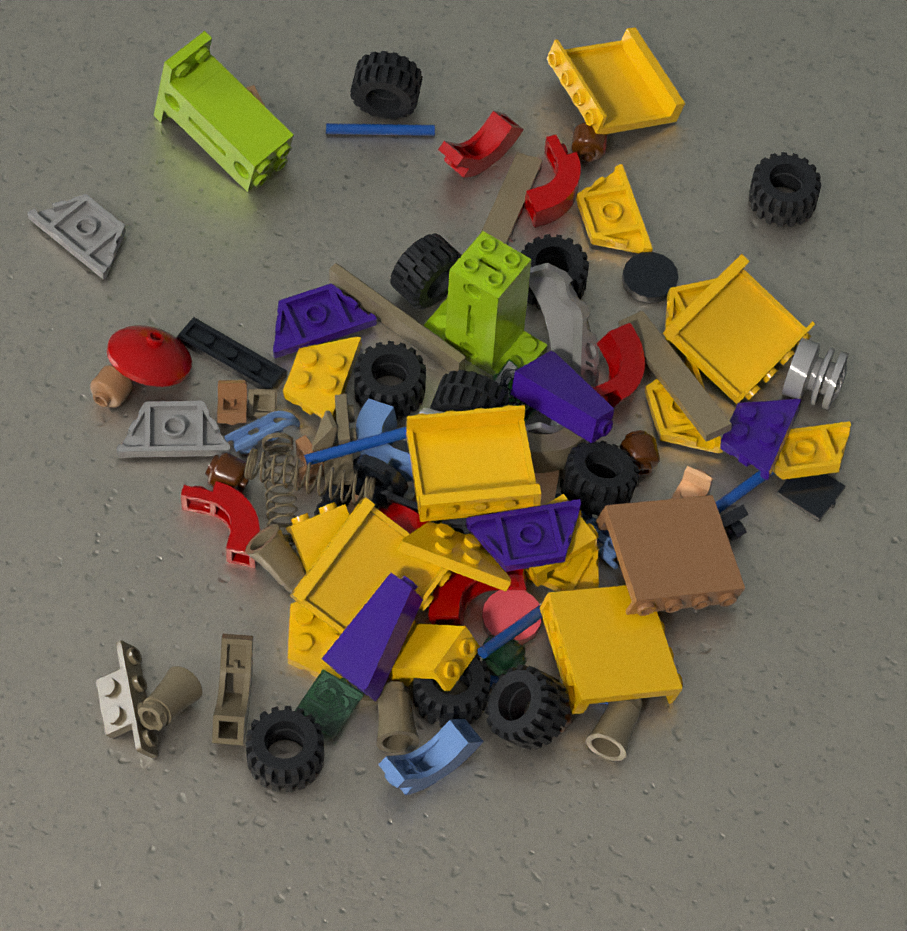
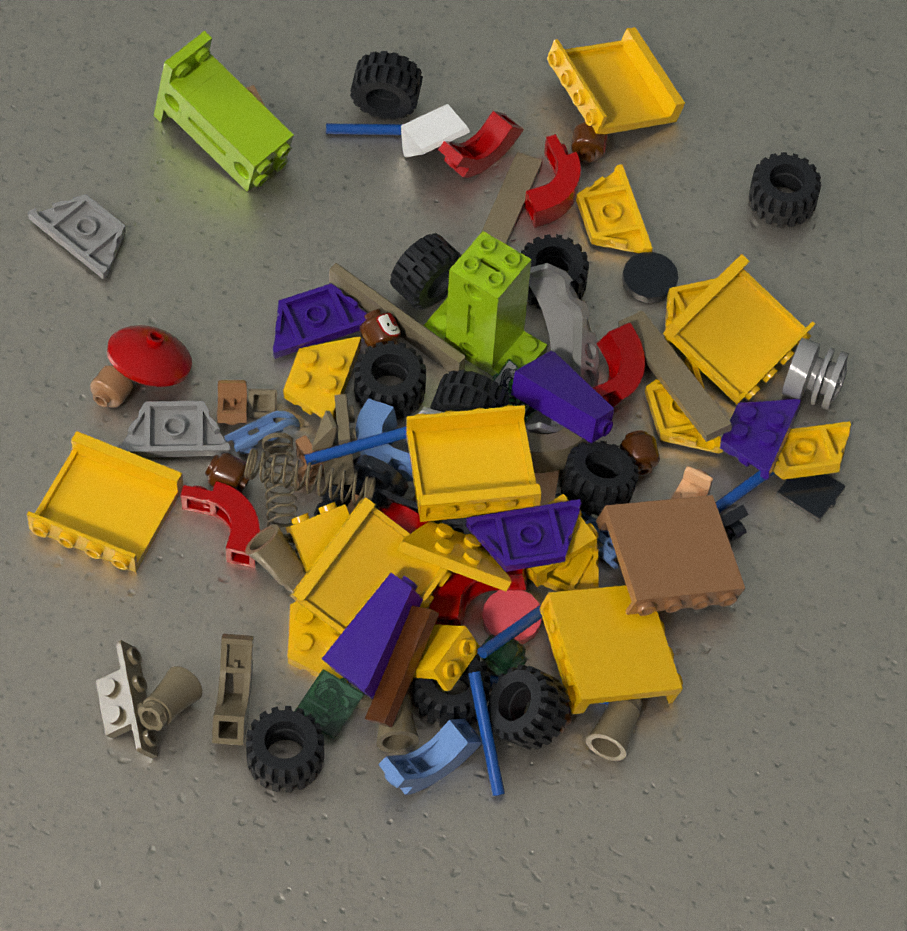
(107, 502): none -> yellow panel
(231, 355): black tile -> none
(379, 328): none -> reddish brown head
(401, 666): none -> reddish brown tile
(431, 131): none -> white slope
(486, 733): none -> blue bar

